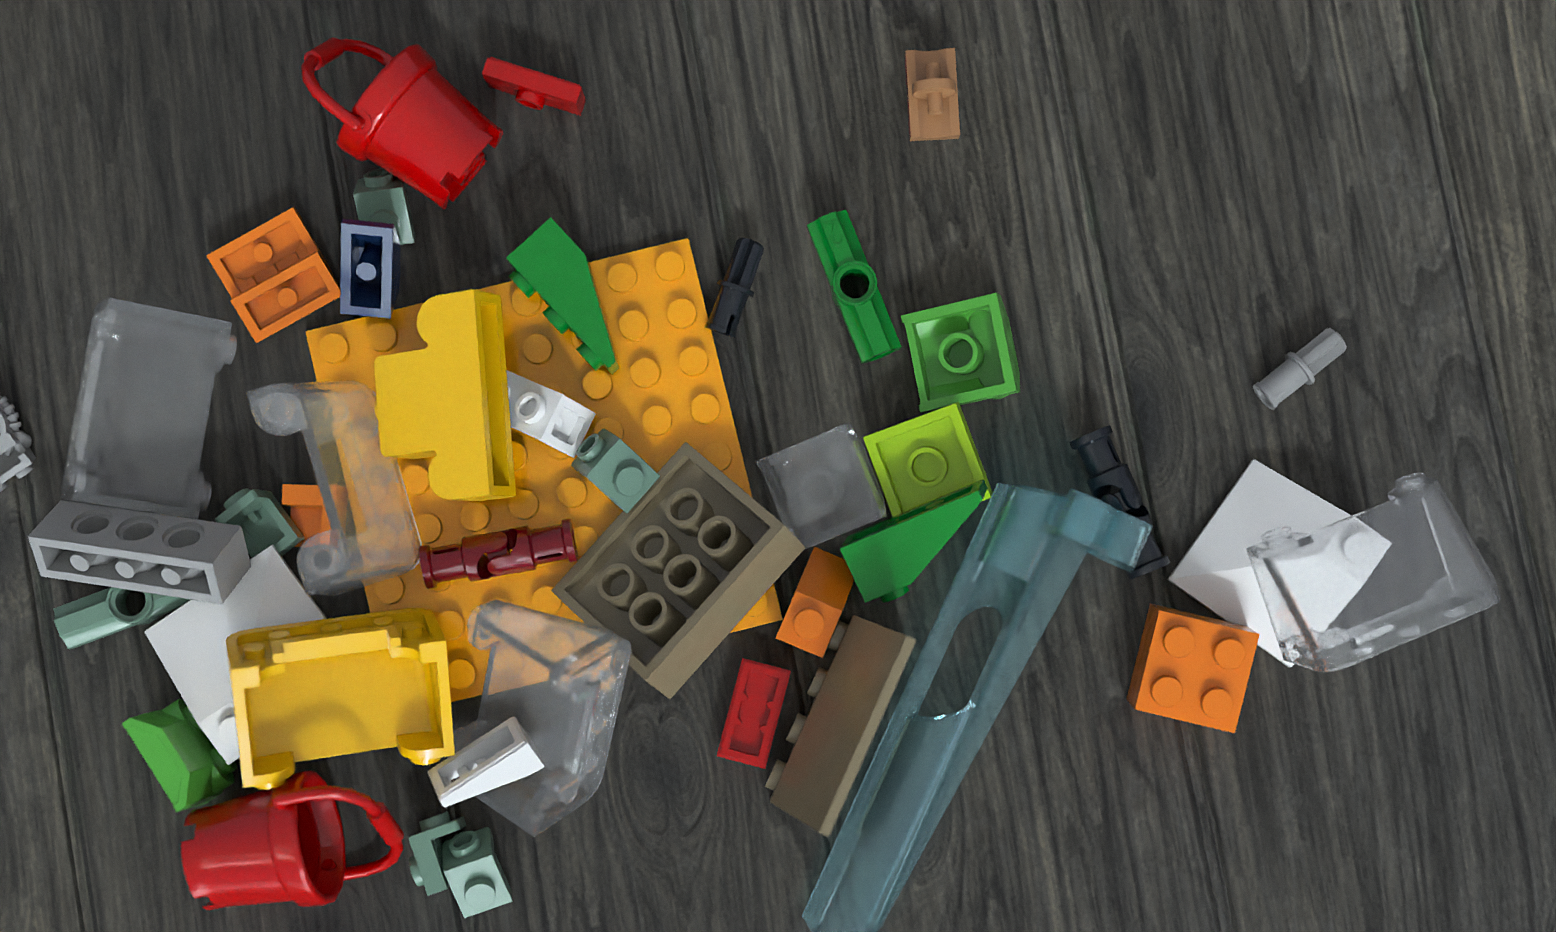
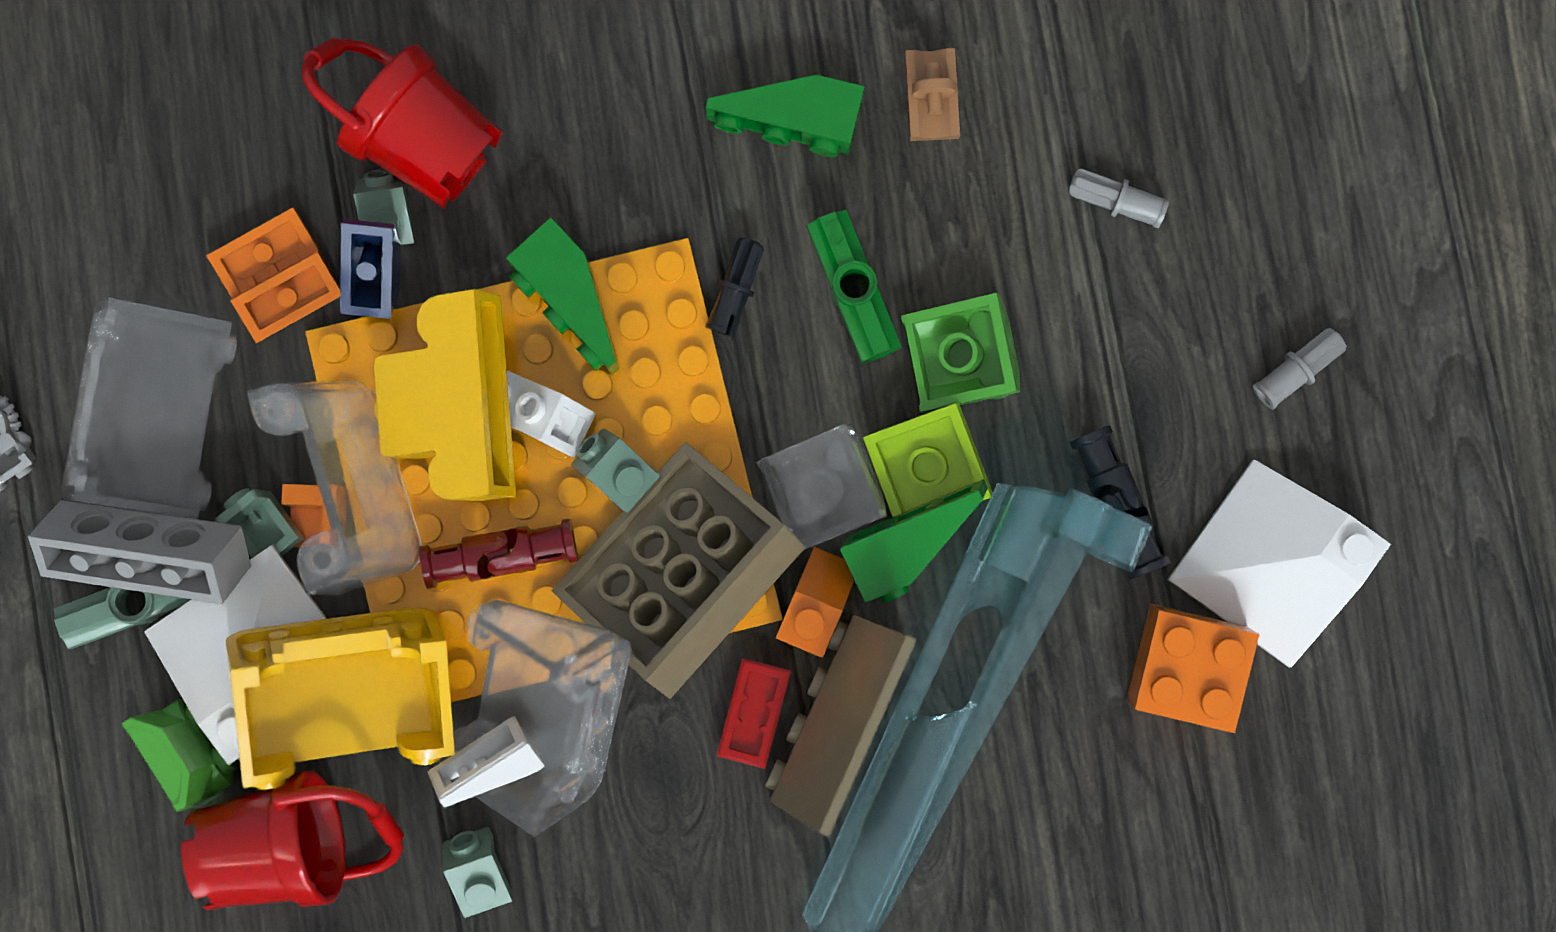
(427, 861): sand green bracket -> none
(533, 87): red plate -> none
(800, 110): none -> green slope
(1118, 197): none -> light grey axle
(1371, 578): clear windscreen -> none

